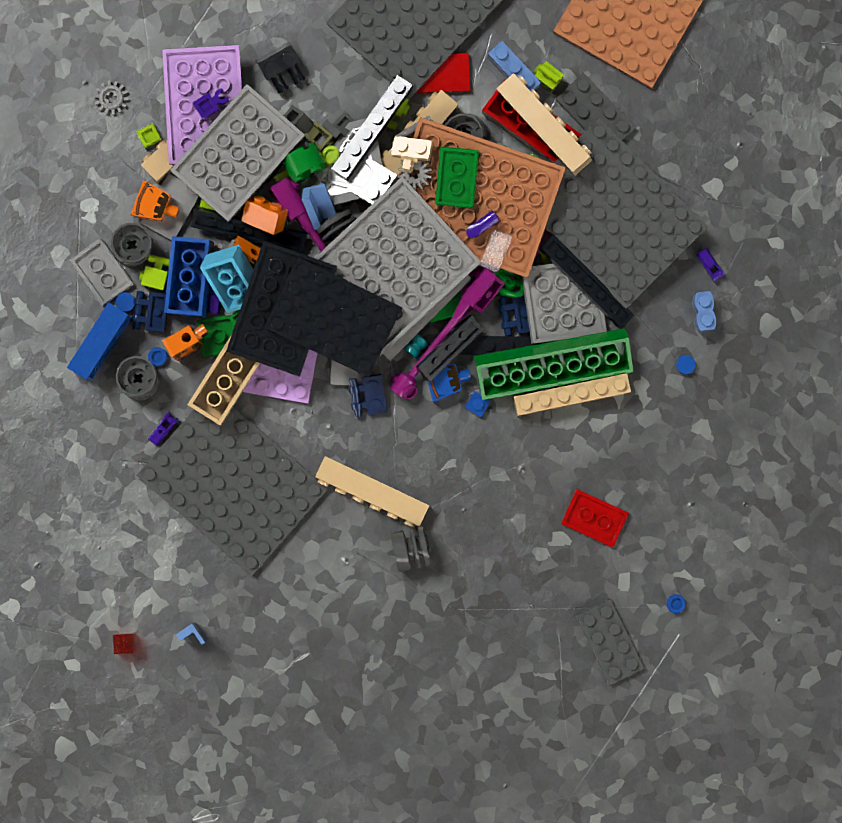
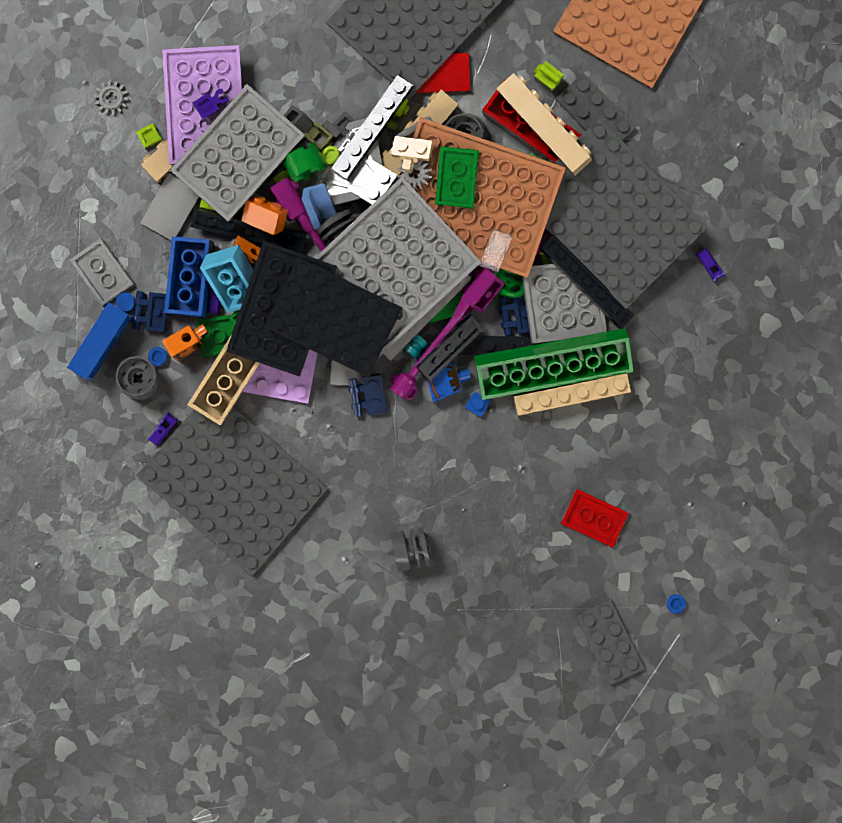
(124, 643): clear red brick -> none
(128, 234): dark grey wheel -> none
(153, 204): orange torso -> none
(155, 277): lime brick -> none
(193, 628): medium blue panel -> none
(277, 61): black brick -> none
(370, 490): tan brick -> none
(482, 225): dark purple bar -> none
(509, 63): medium blue brick -> none
(685, 364): blue tile -> none
(705, 318): medium blue brick -> none

